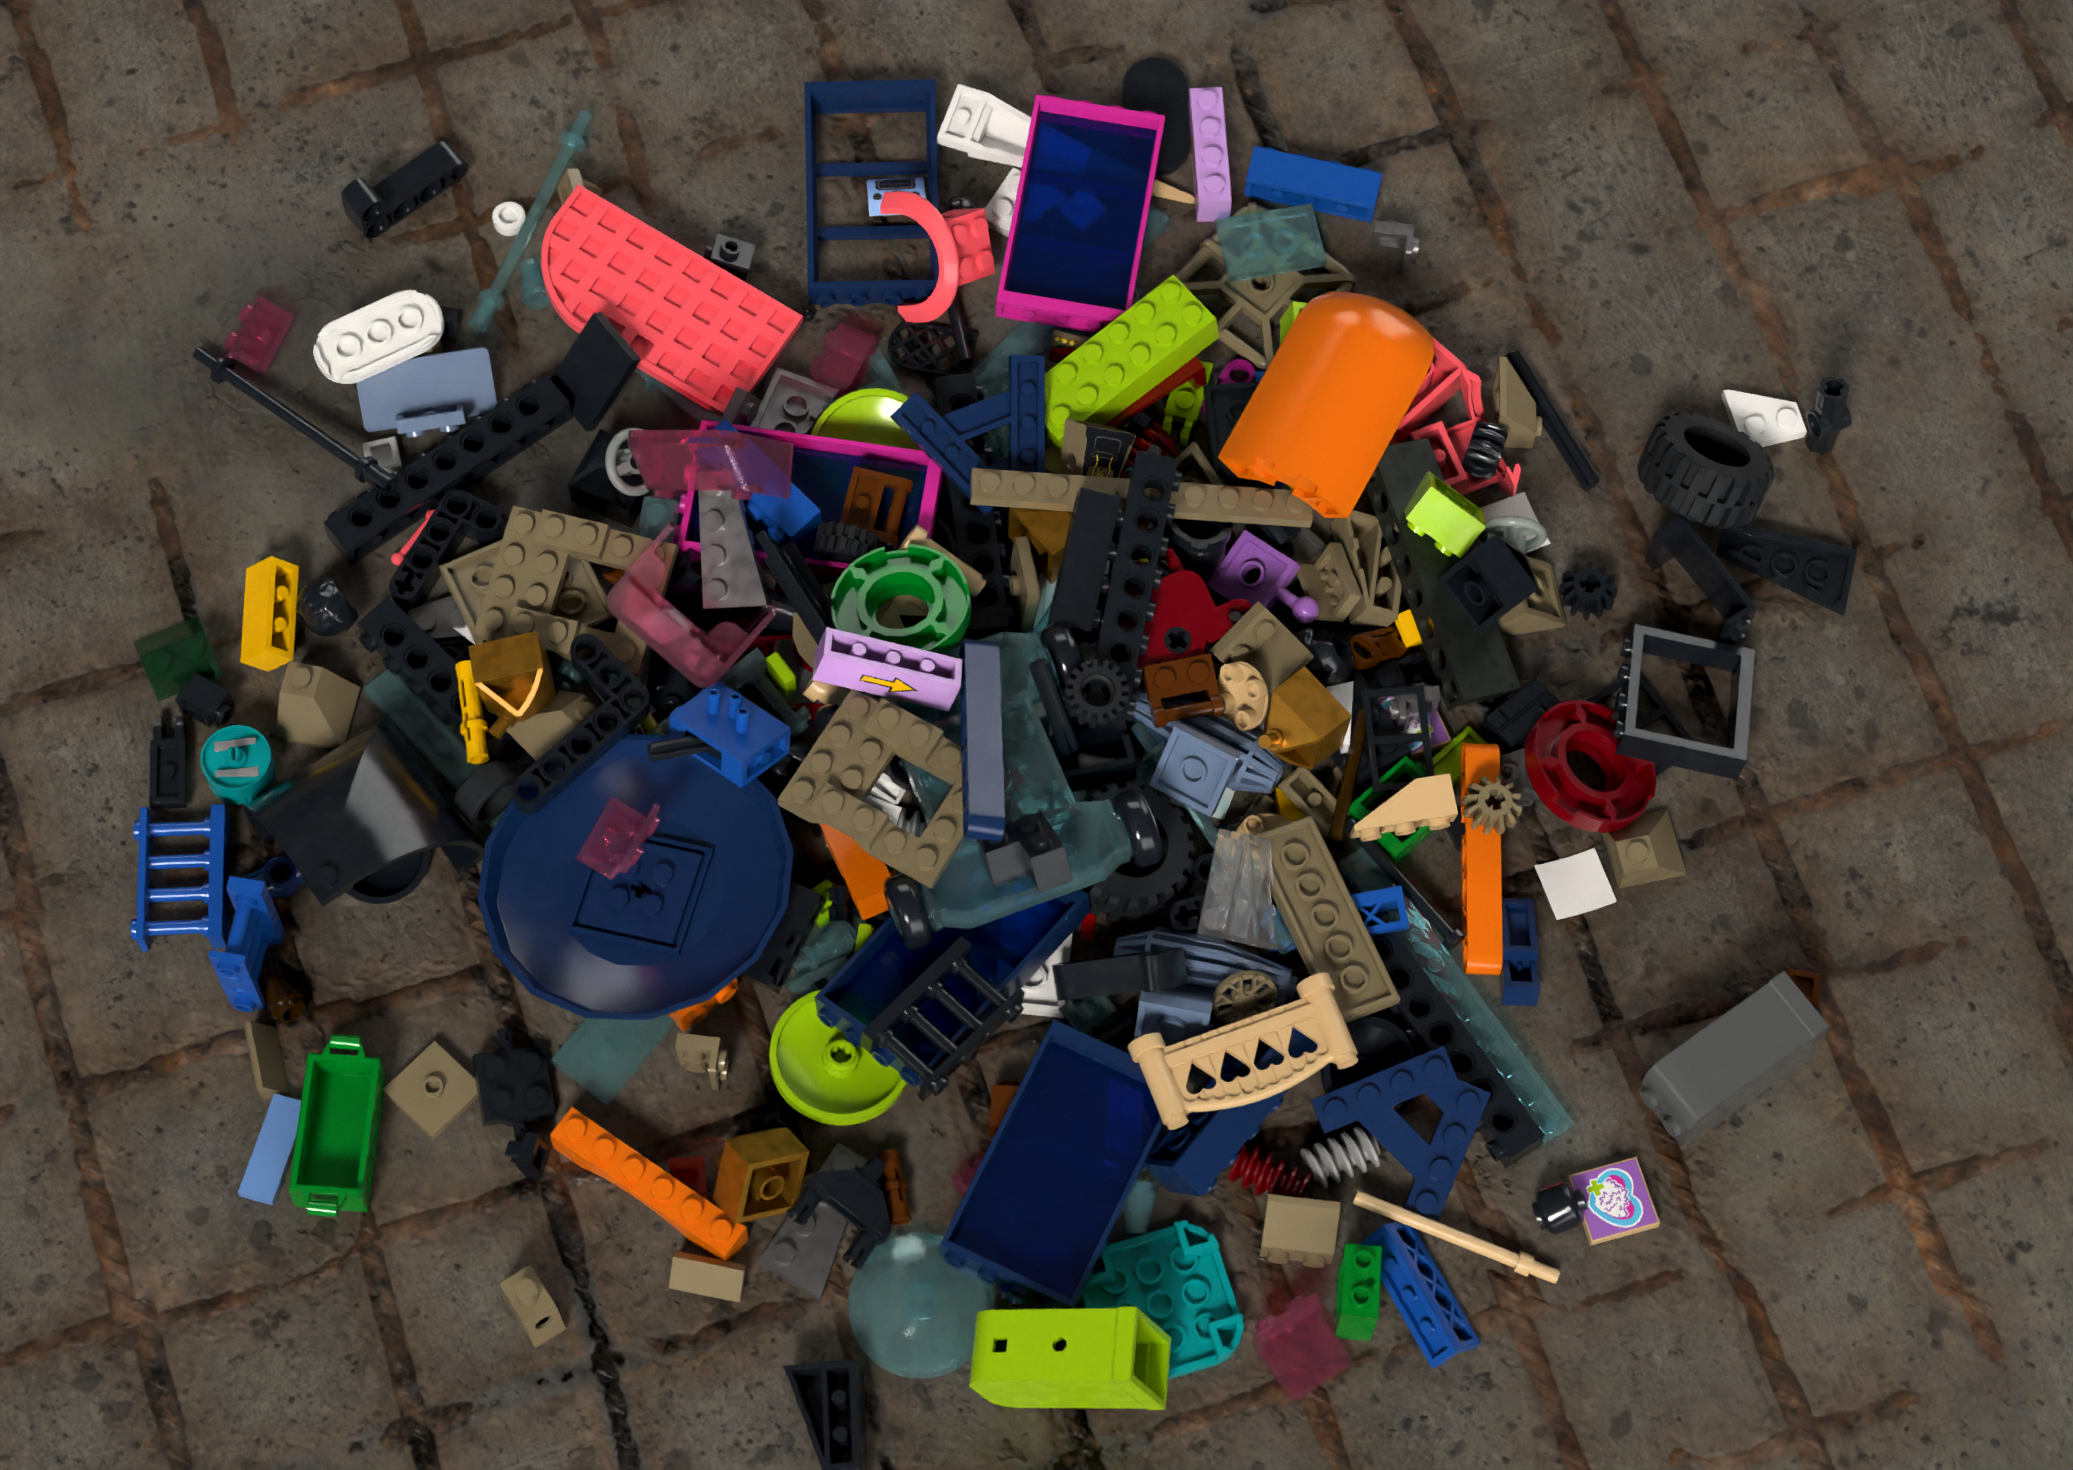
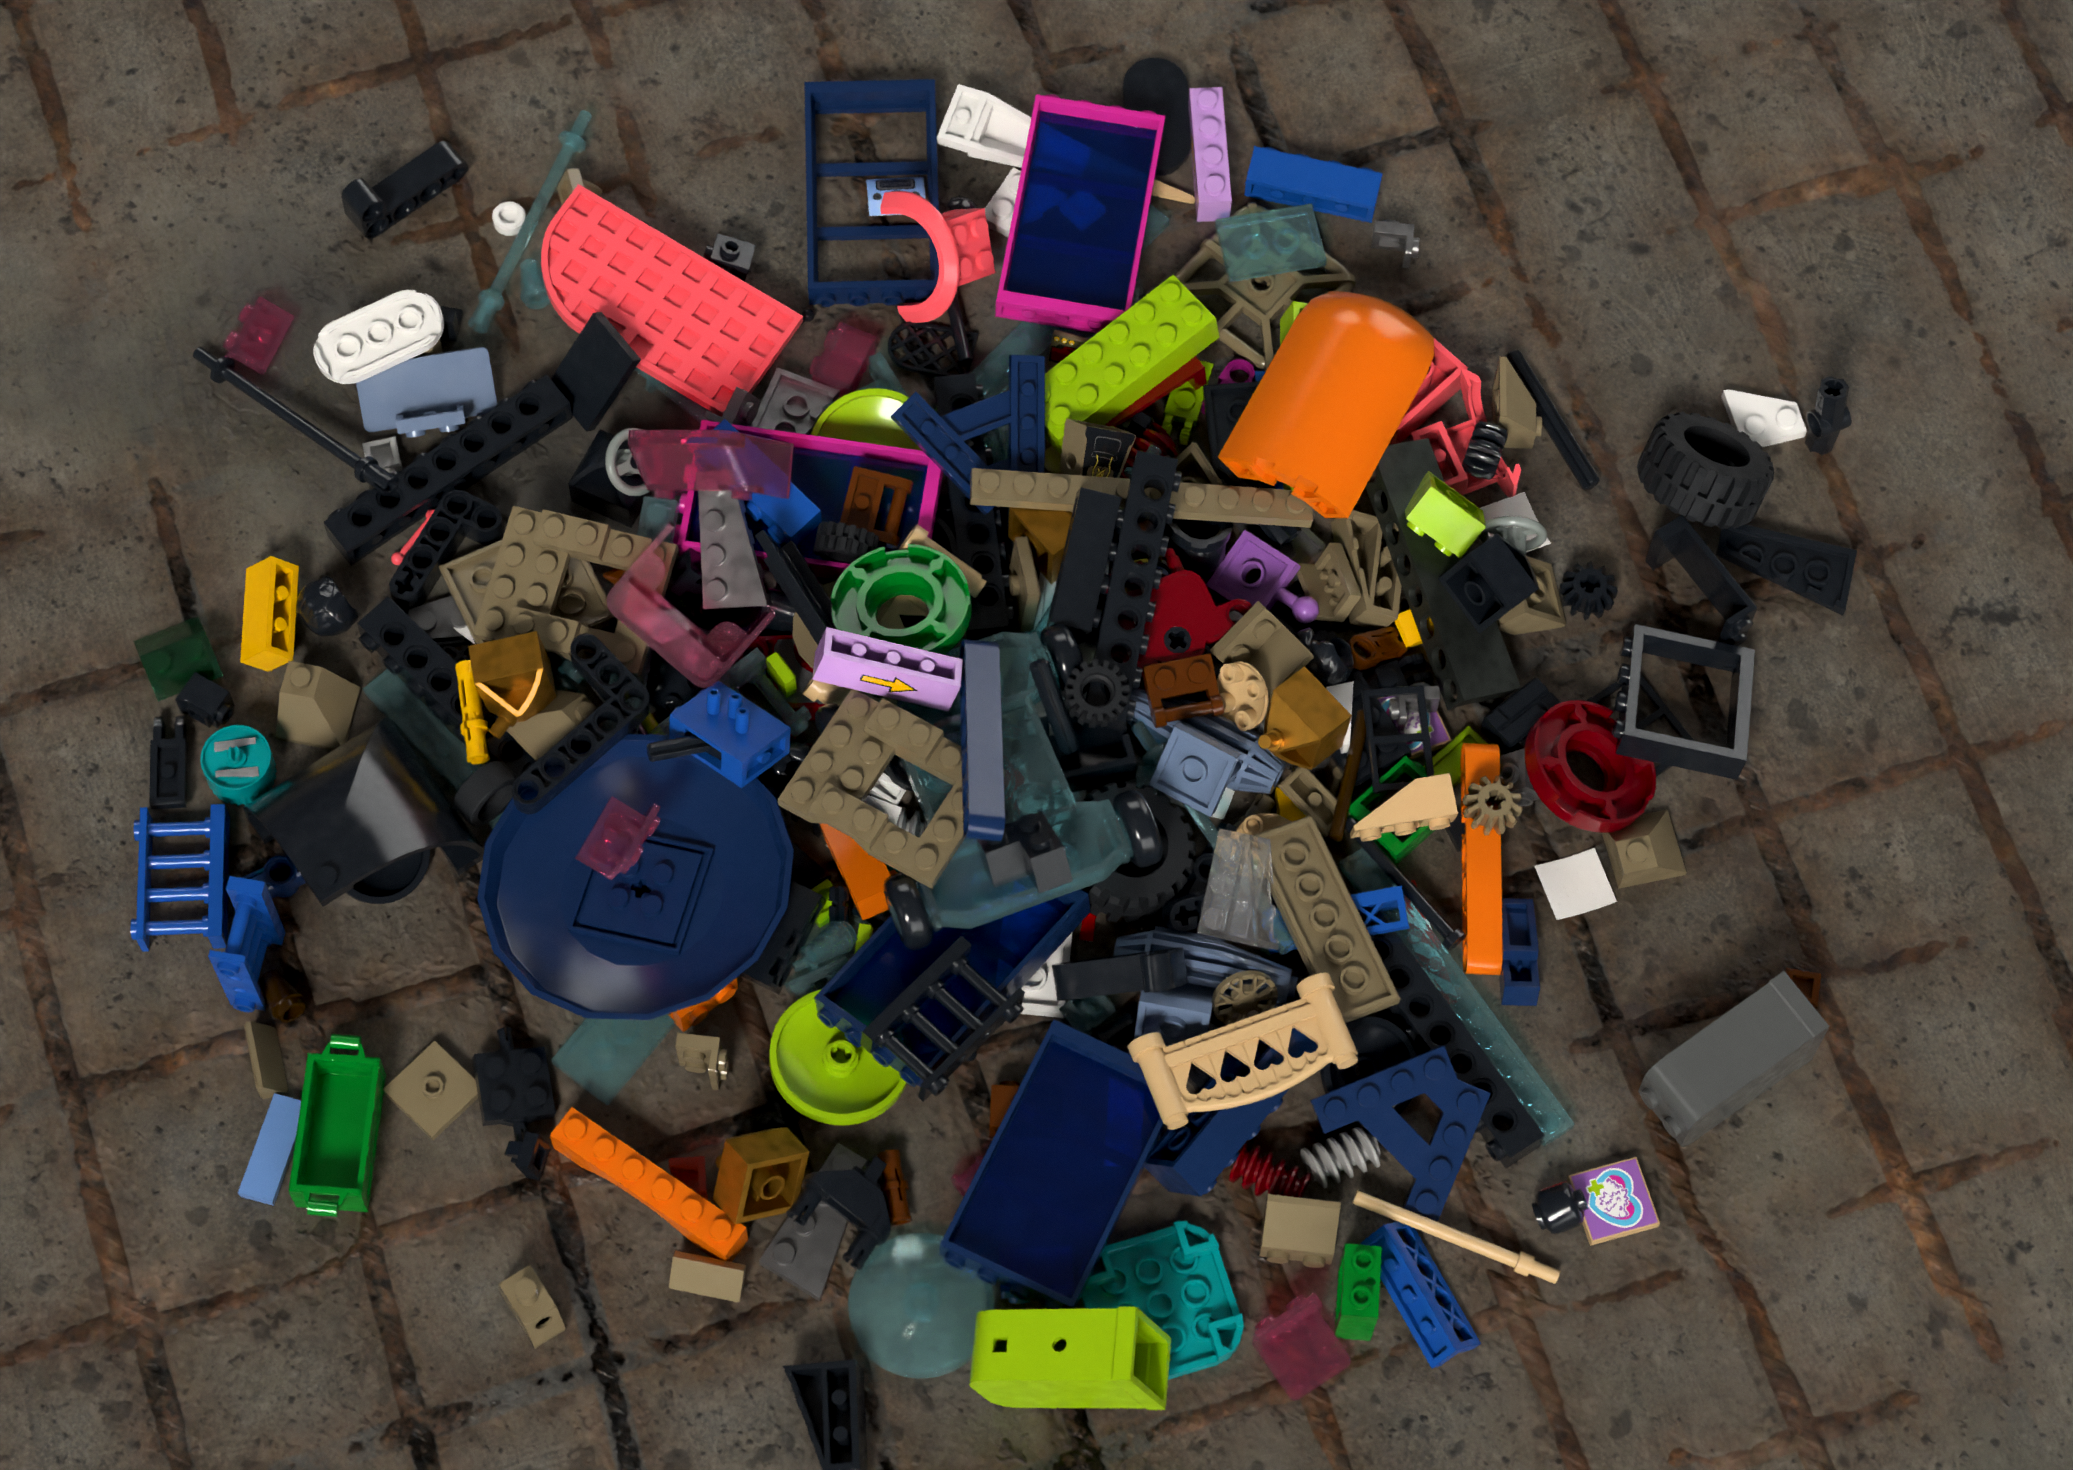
(1140, 1208): clear light blue cone -> none

